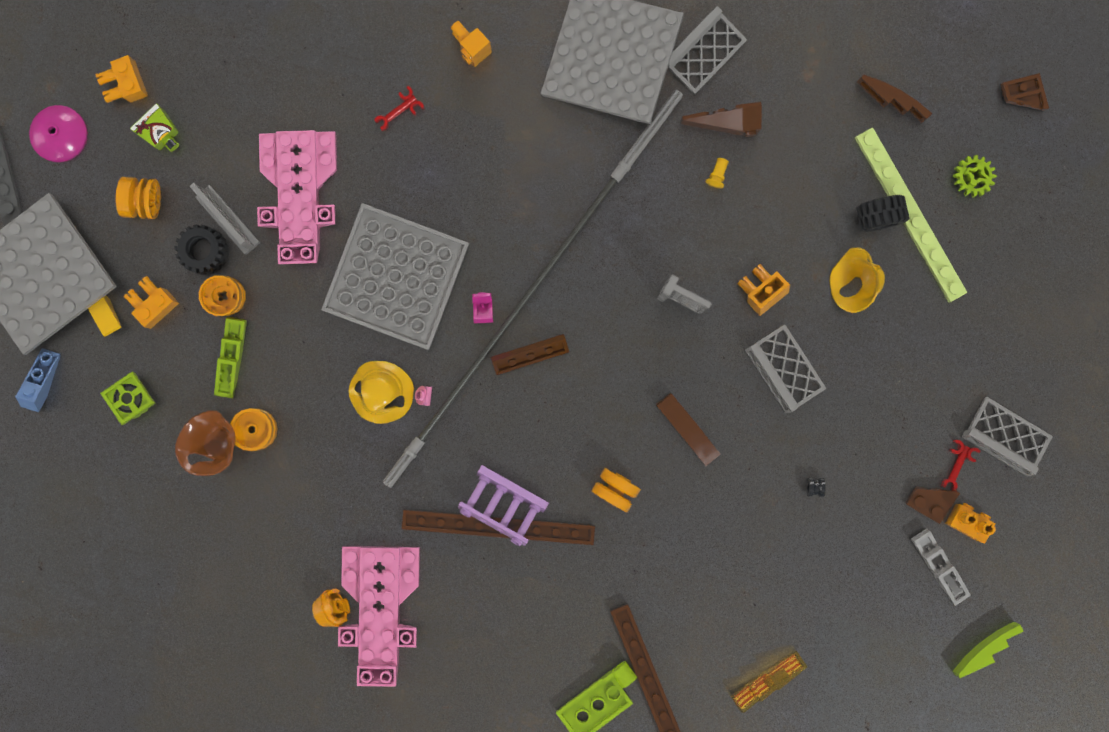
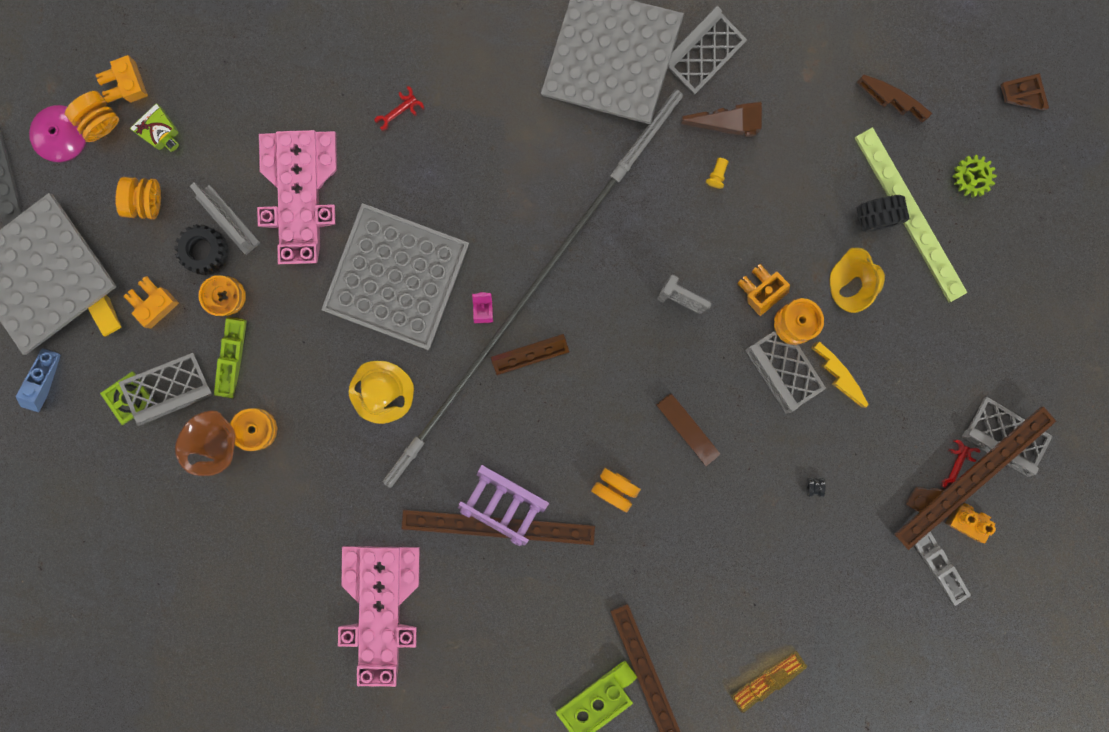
(91, 116): none -> light orange wheel
(170, 405): none -> light grey fence
(330, 609): light orange cone -> none
(423, 395): bright pink plate -> none
(474, 45): light orange brick -> none
(799, 321): none -> light orange wheel
(844, 380): none -> yellow slope
(975, 477): none -> reddish brown plate
(982, 654): lime slope -> none

